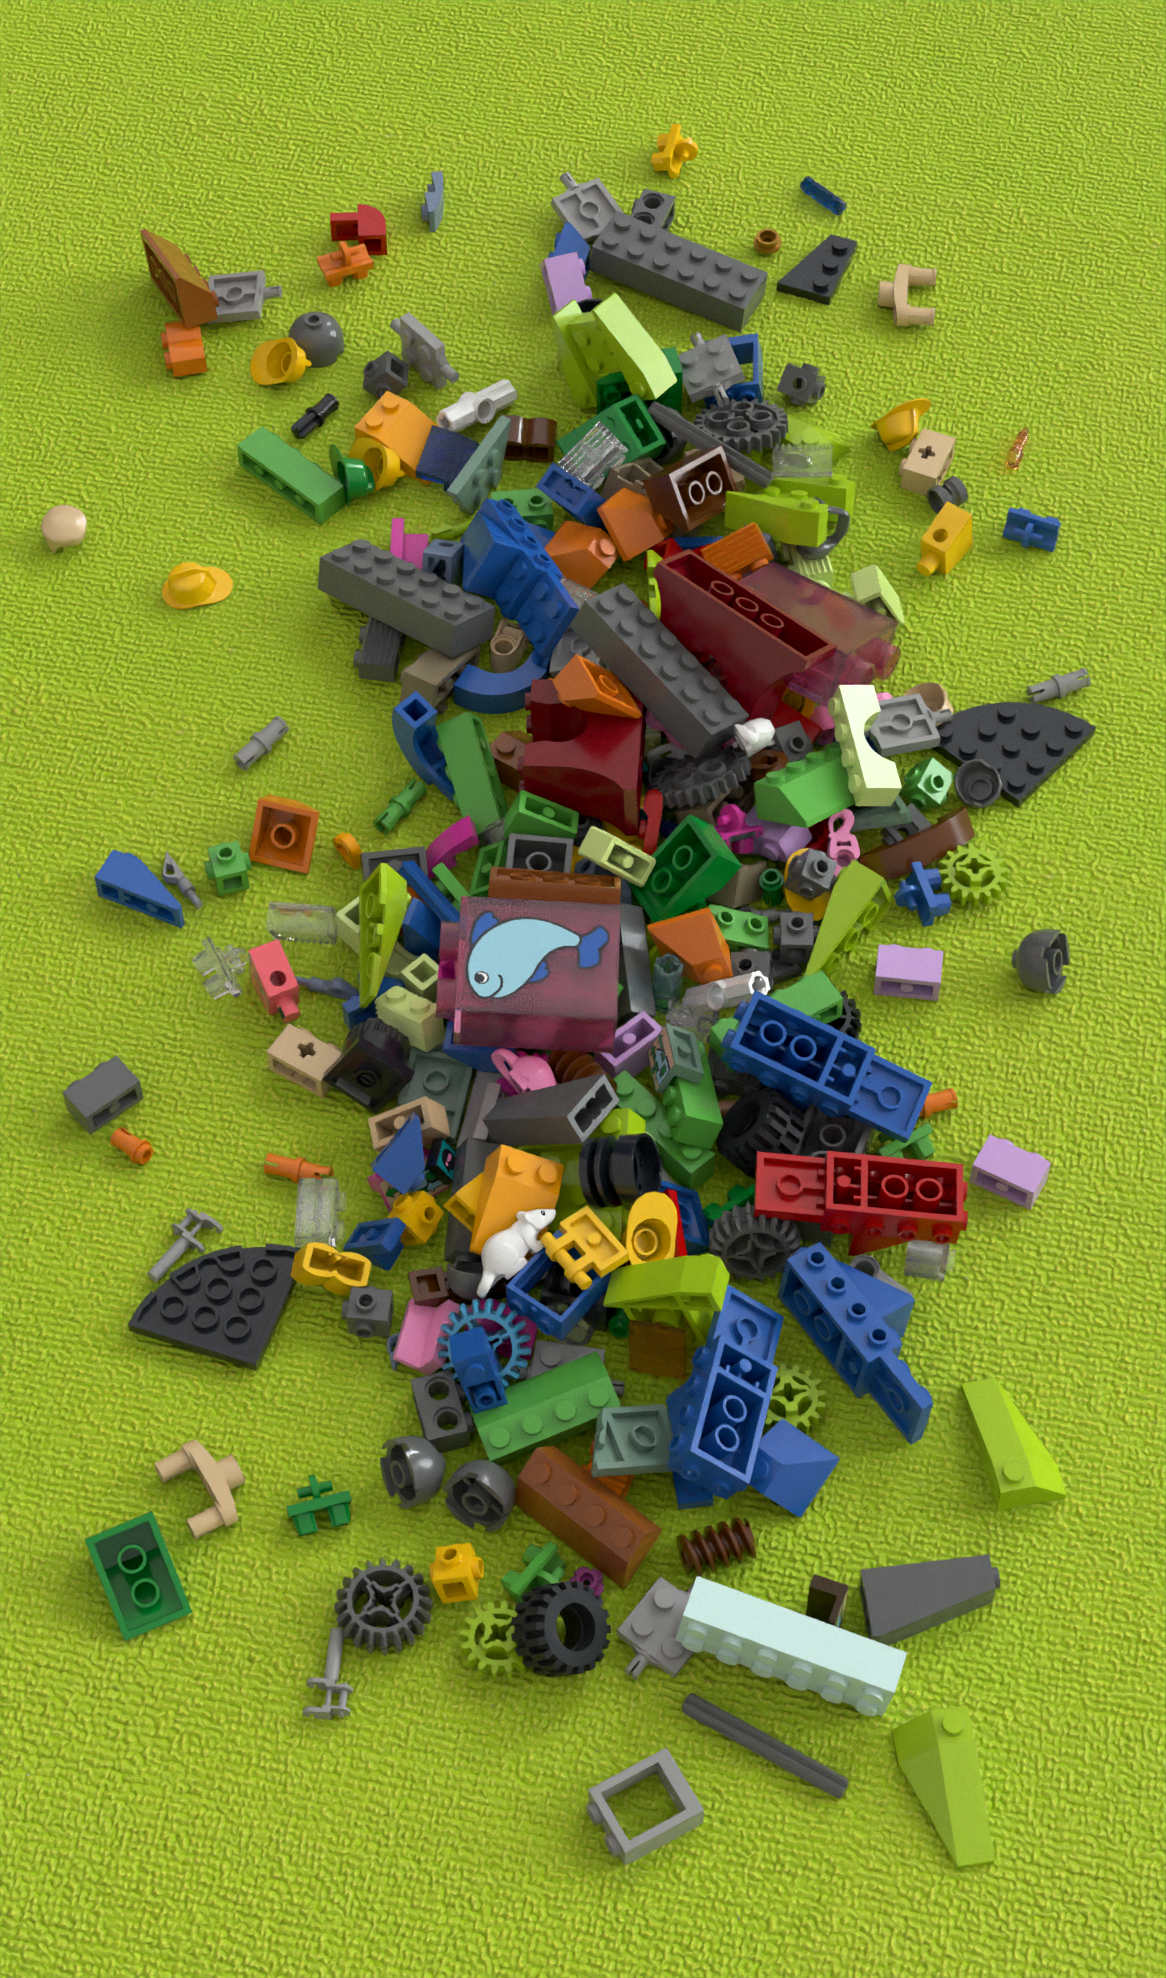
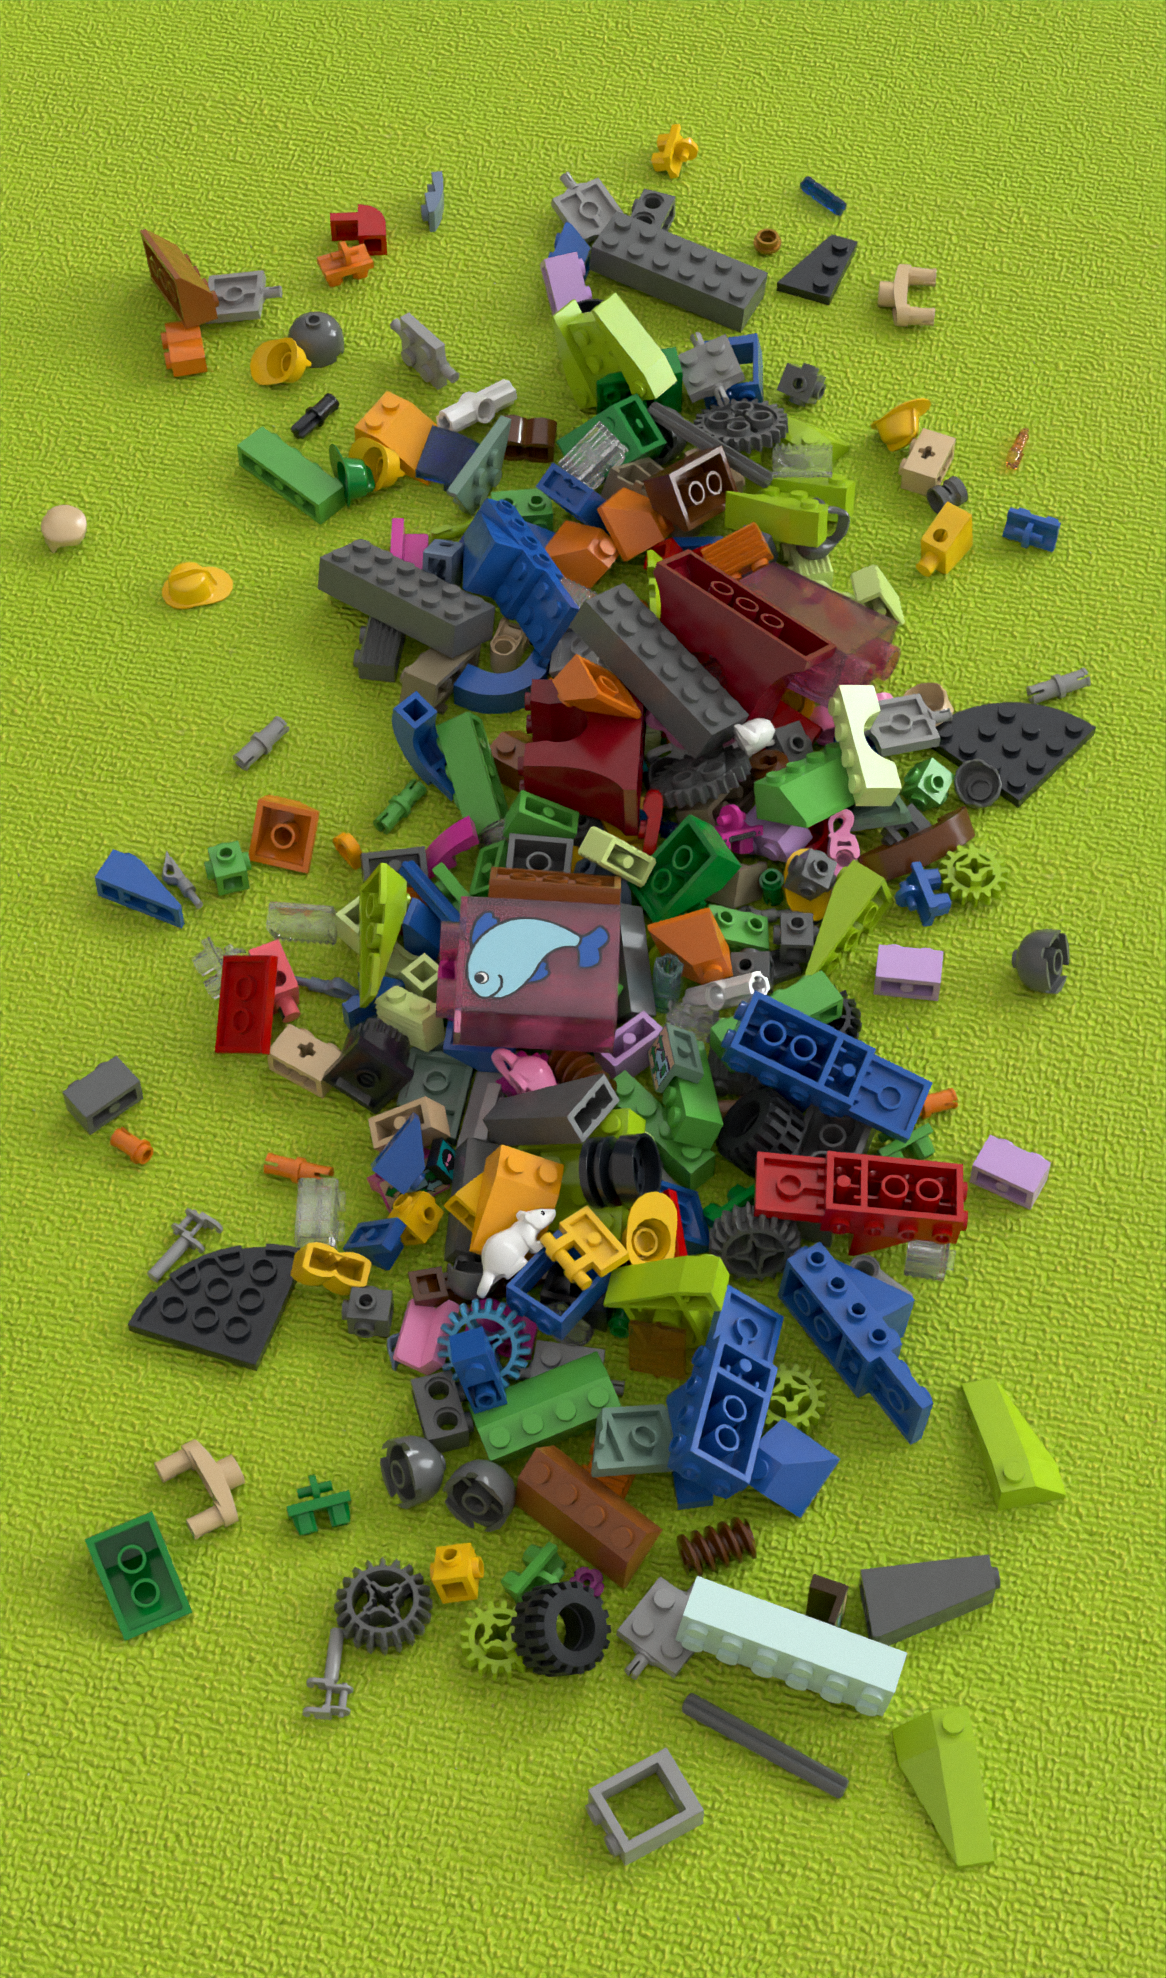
(246, 1004): none -> red tile
(385, 374): dark grey brick -> none

